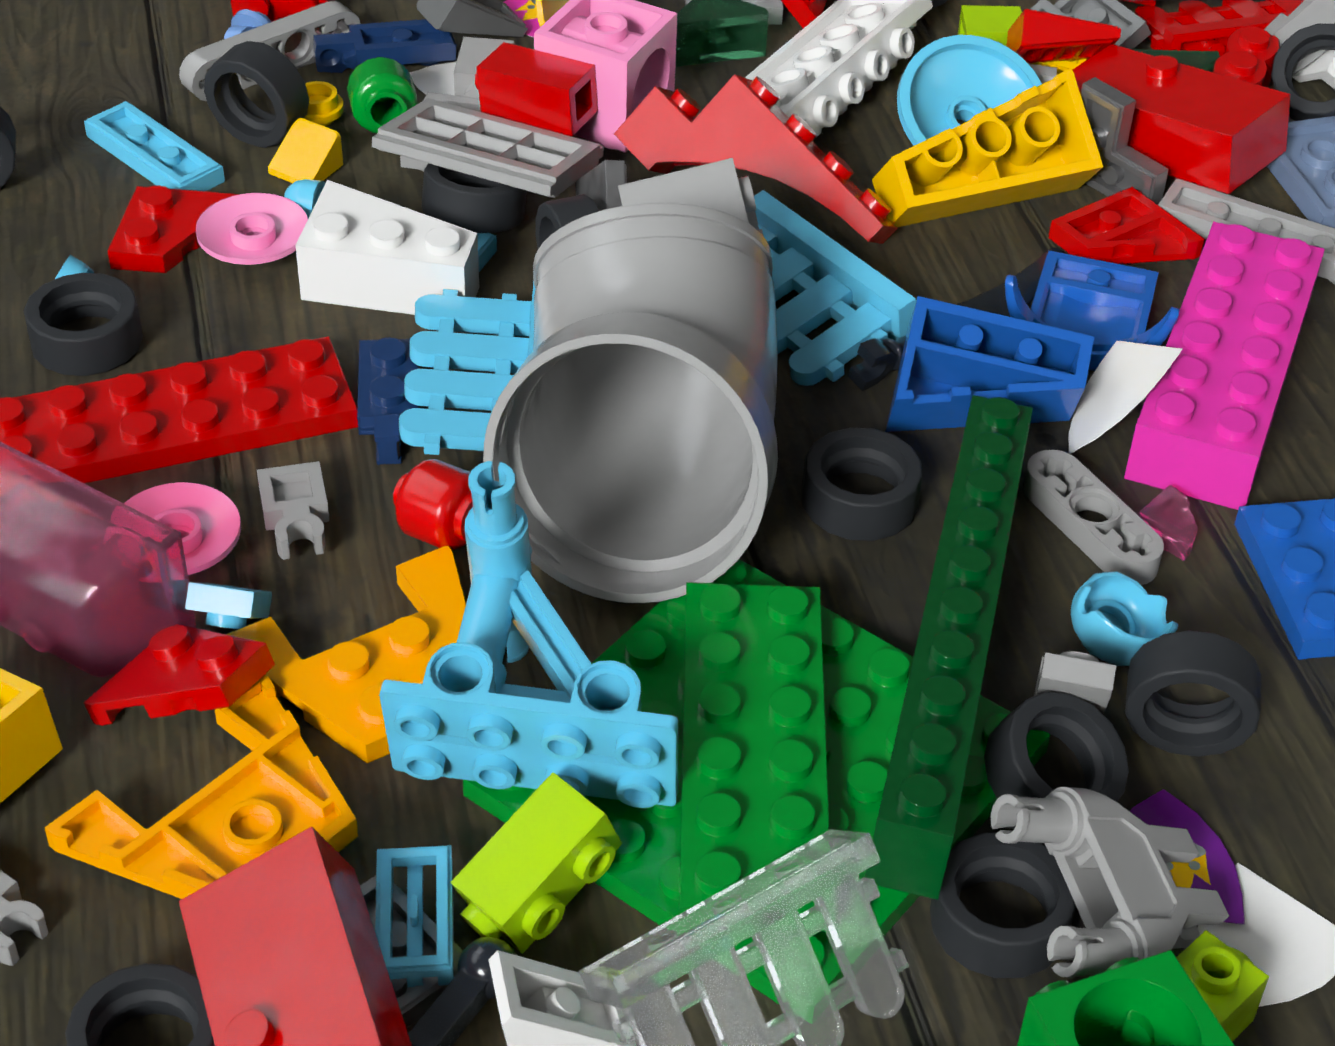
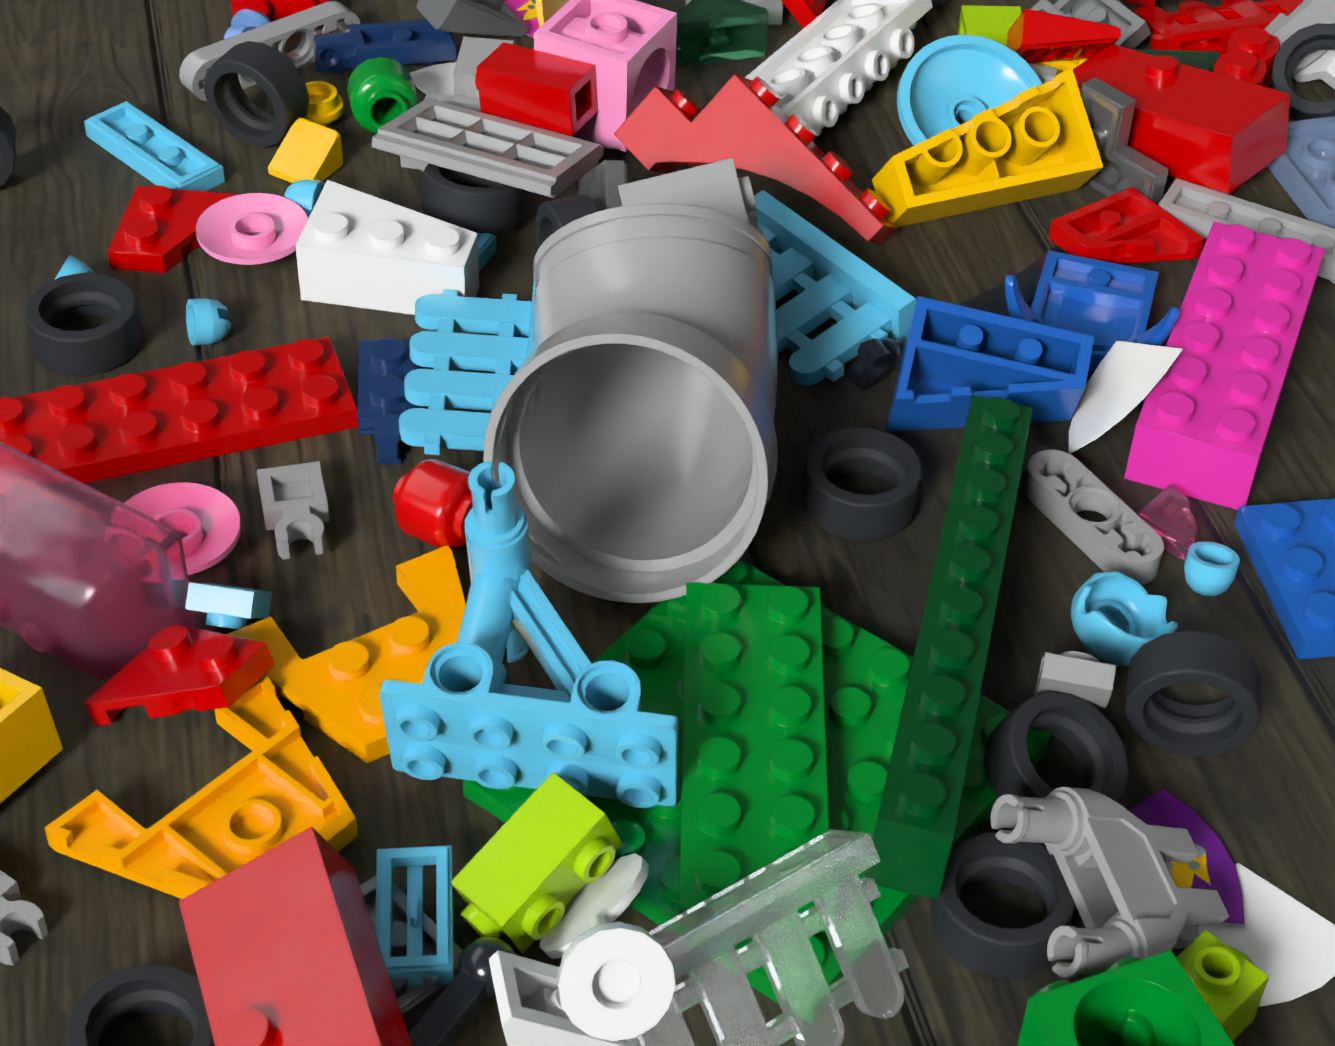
(206, 321): none -> medium azure hinge
(611, 973): none -> white piece
(1210, 568): none -> medium azure hinge

